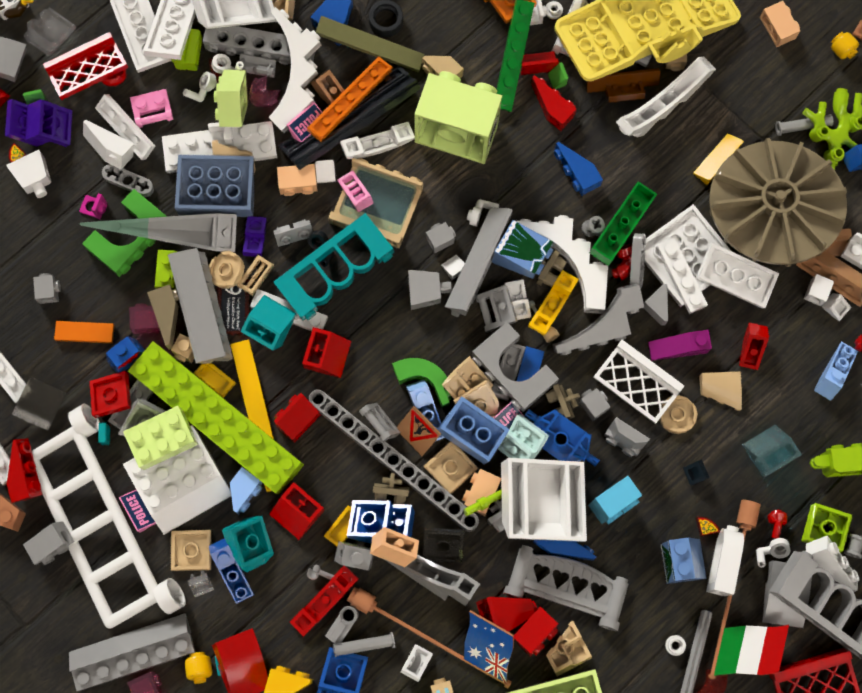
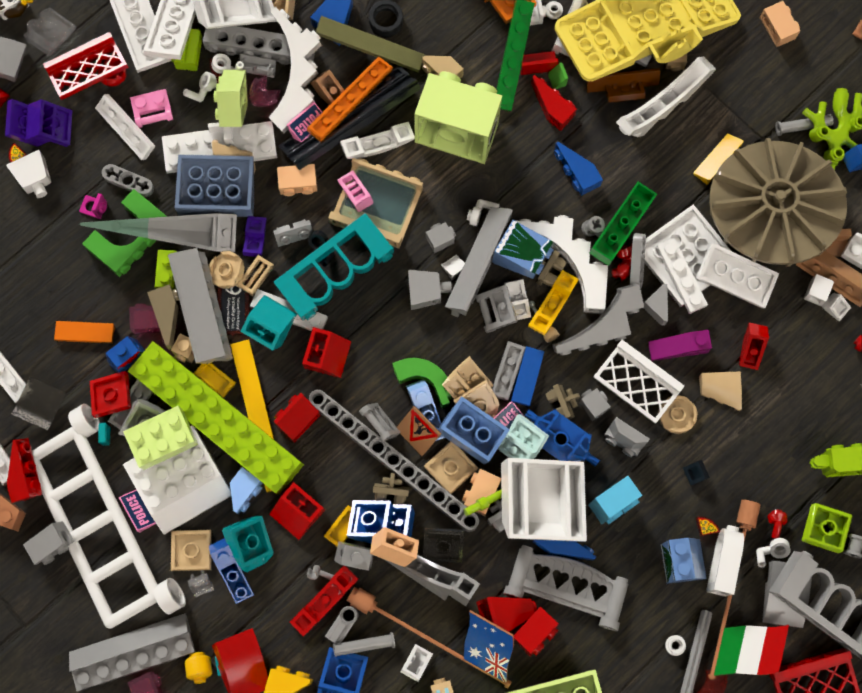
(34, 96): bright green slope -> none
(46, 288): light grey brick -> none
(108, 145): white slope -> none
(325, 171): white slope -> none
(520, 392): light grey arch -> none
(568, 651): tan slope -> none
(771, 450): clear light blue slope -> none
(829, 558): white slope -> none
(836, 371): light blue slope -> none
(845, 45): yellow head -> none

